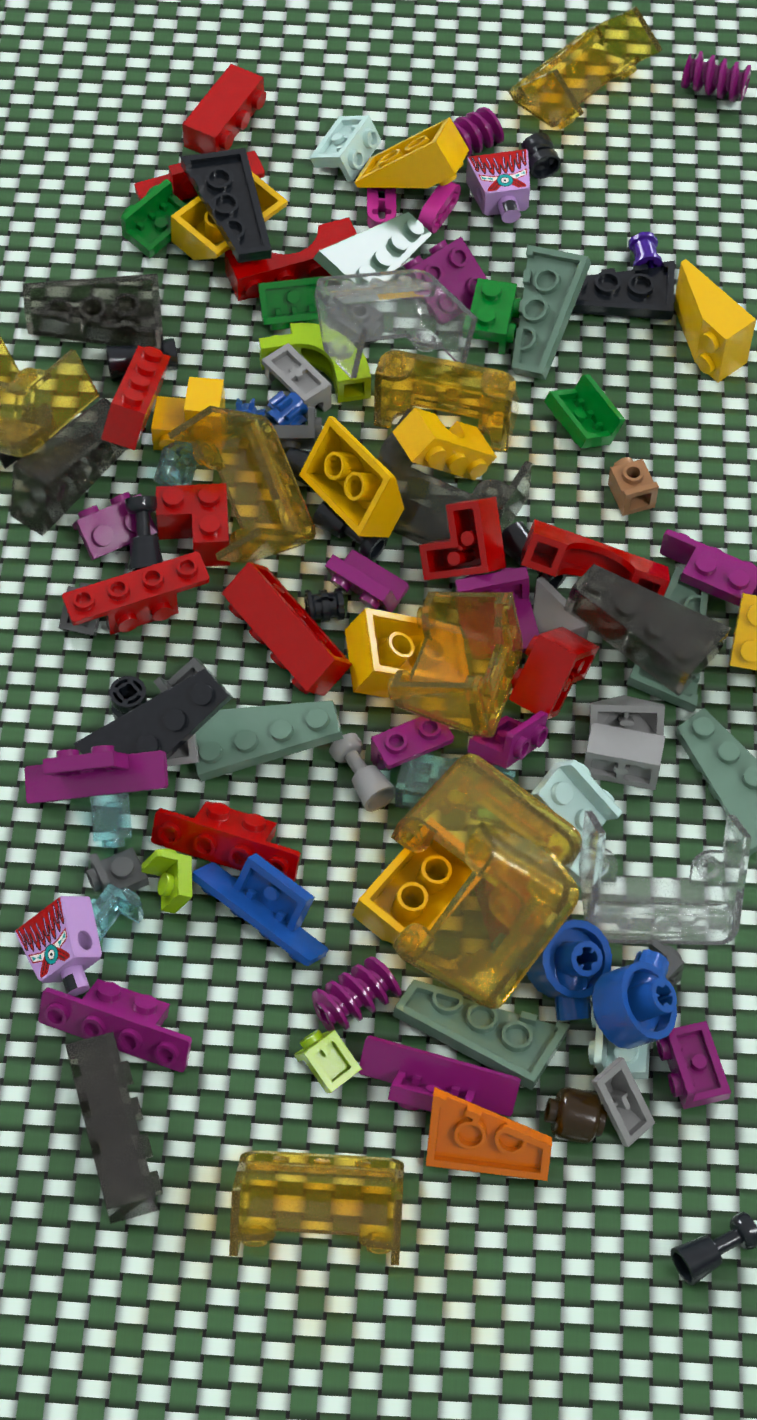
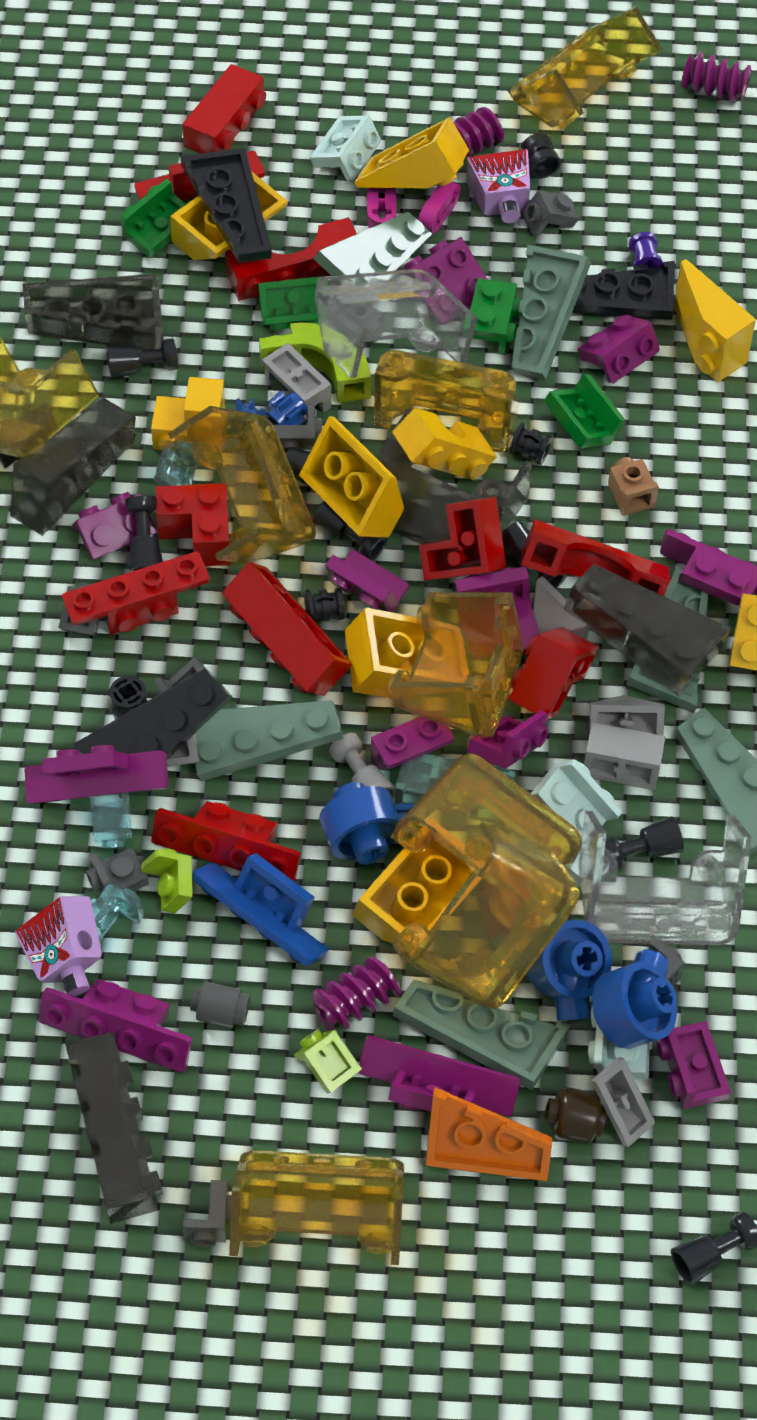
(135, 397): red brick -> none
(208, 1232): none -> dark grey bracket
(220, 1004): none -> dark grey brick
(361, 822): none -> blue piece
(530, 444): none -> black bush
(549, 208): none -> dark grey bracket
(621, 346): none -> magenta bracket
(655, 840): none -> black piece

